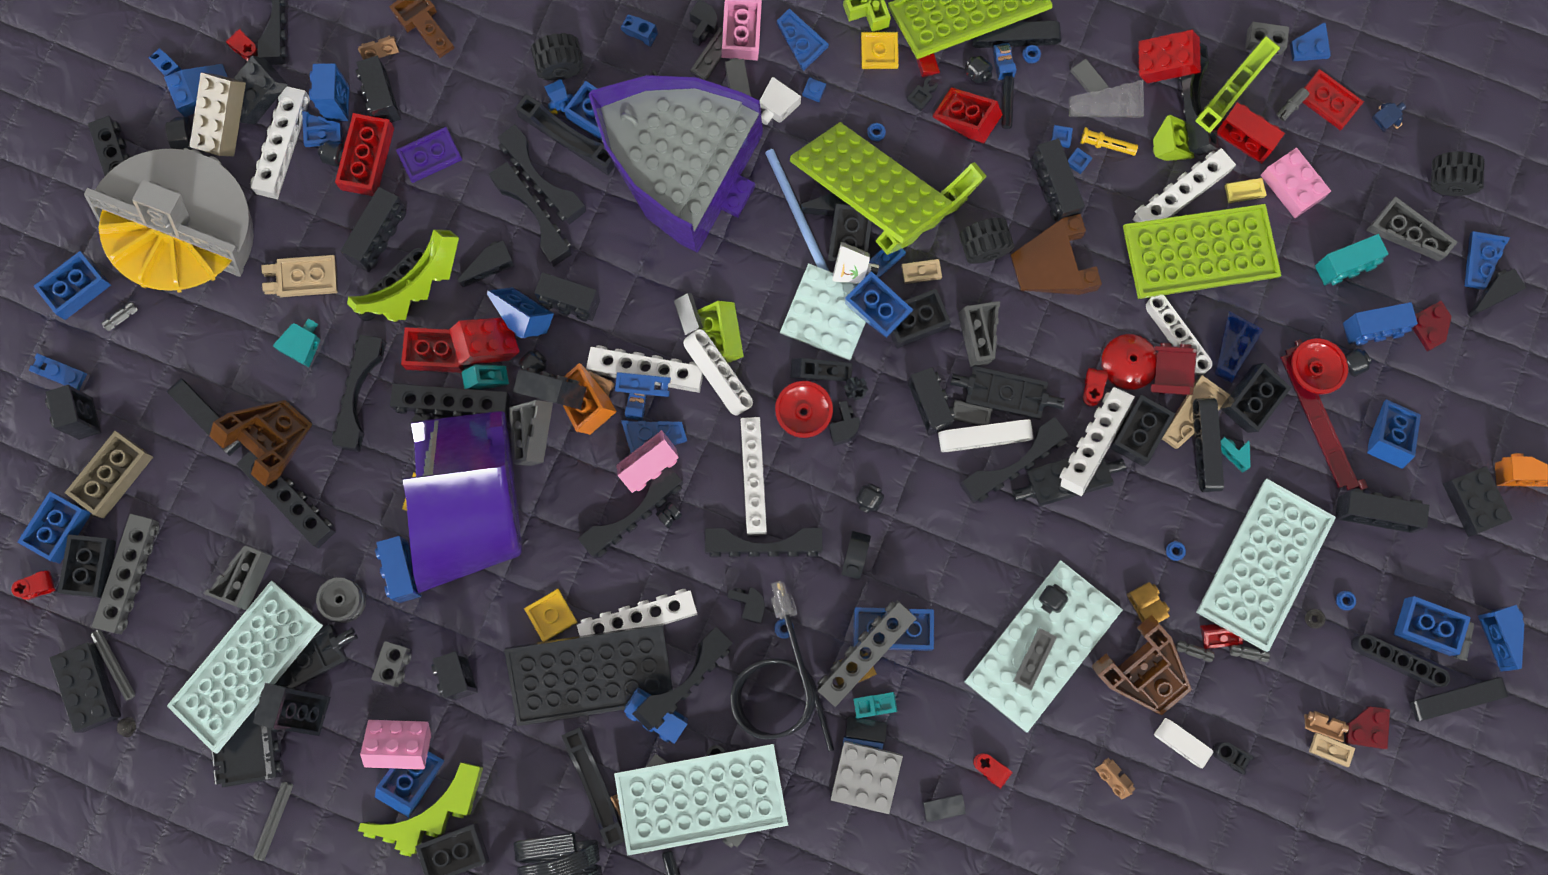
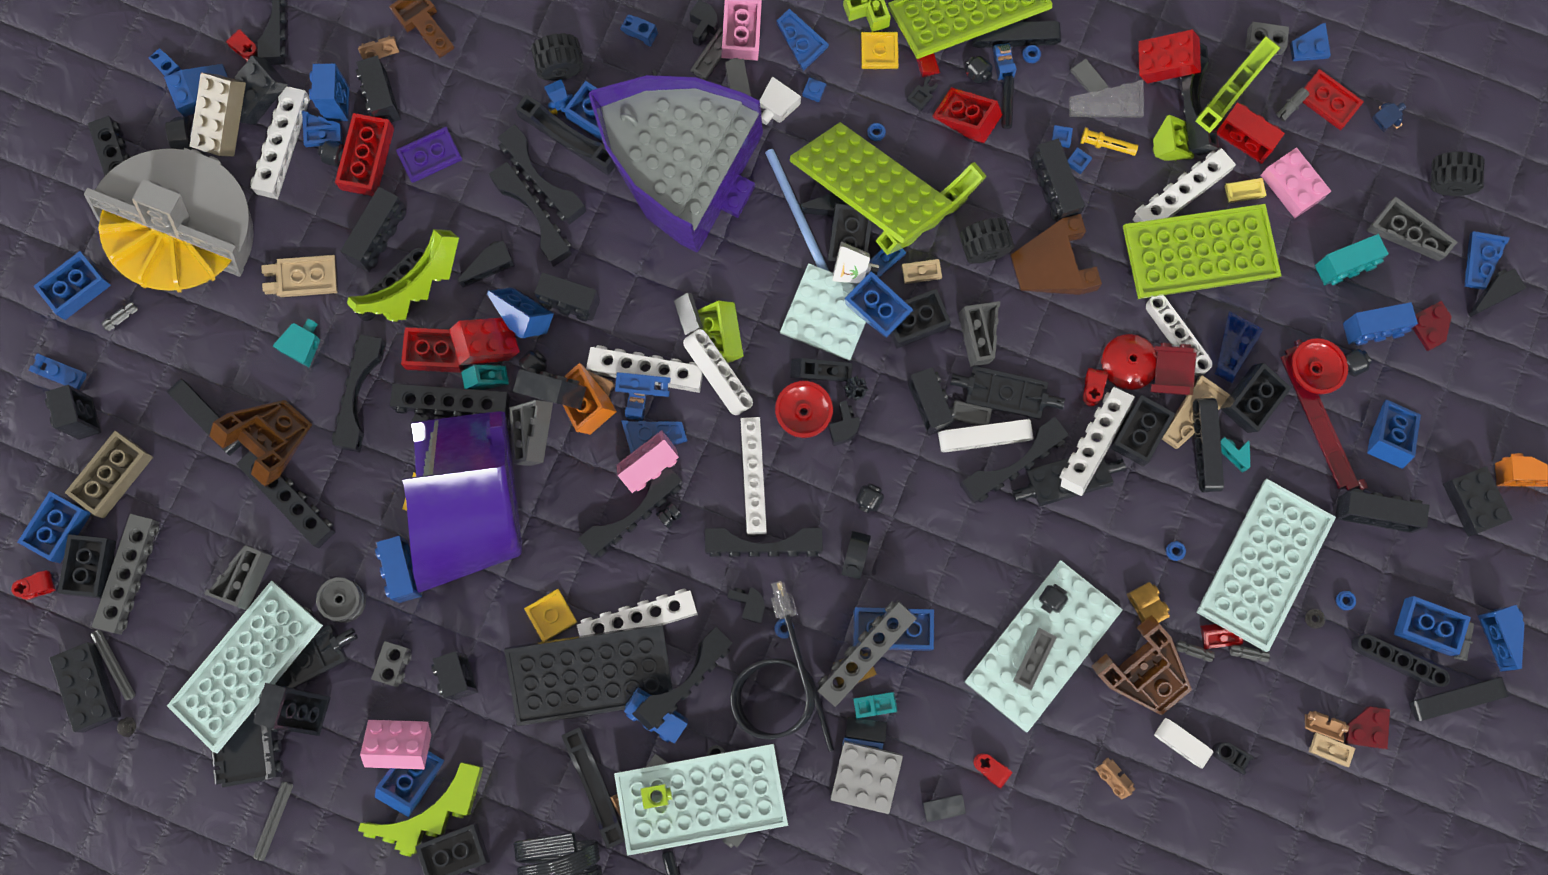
(647, 800): none -> lime brick

